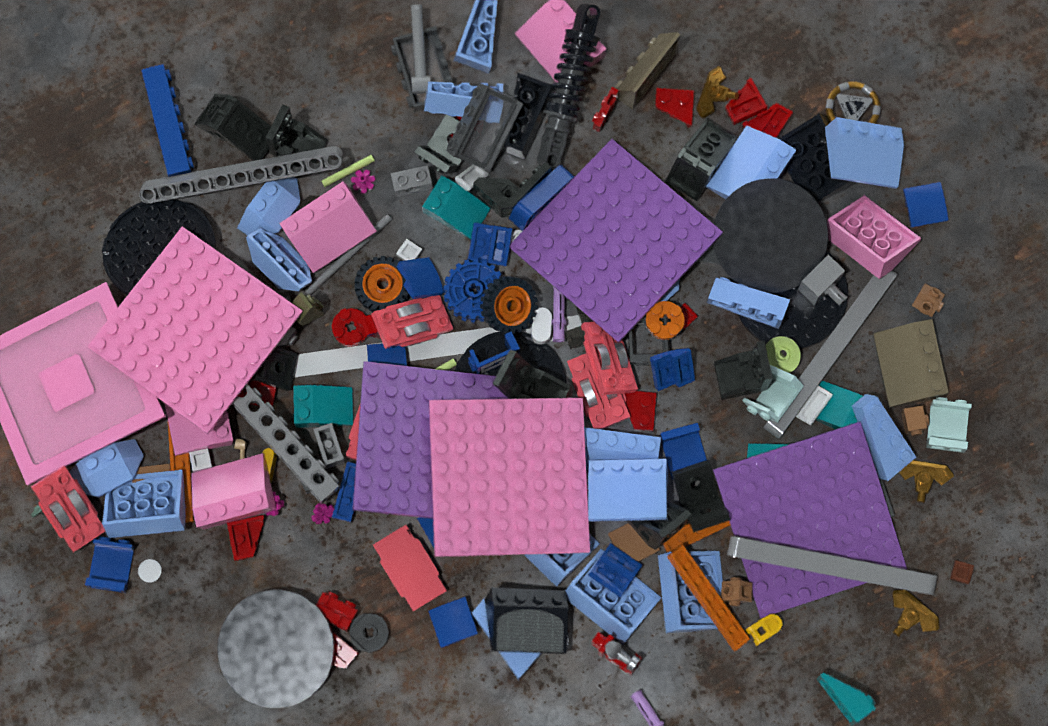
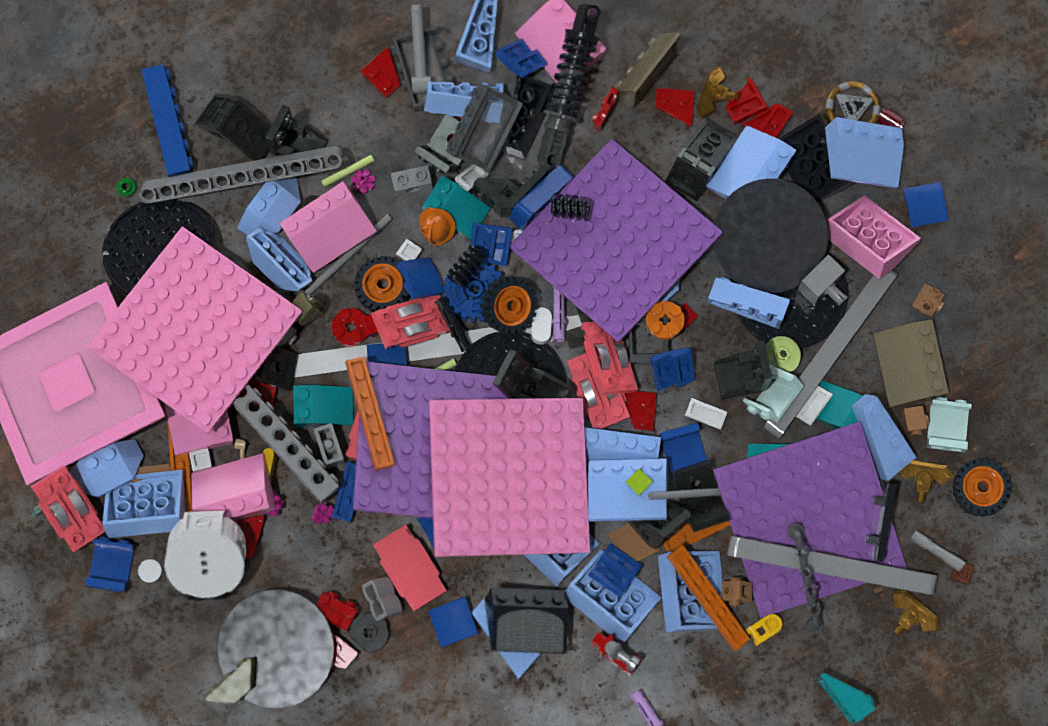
(128, 192): none -> green plate
(205, 555): none -> white piece
(235, 684): none -> slope
(369, 413): none -> orange tile
(382, 74): none -> red wing
(382, 599): none -> light grey brick
(436, 225): none -> orange helmet
(457, 331): none -> black pin
(466, 266): none -> black piece
(494, 361): blue panel -> none
(520, 58): none -> blue slope
(570, 207): none -> black piece
(639, 481): none -> lime tile
(684, 494): none -> light grey piece
(706, 413): none -> white tile
(813, 625): none -> dark grey bar
(881, 537): none -> black hinge
(890, 118): none -> dark red brick
(927, 544): none -> light grey piece
(992, 476): none -> wheel

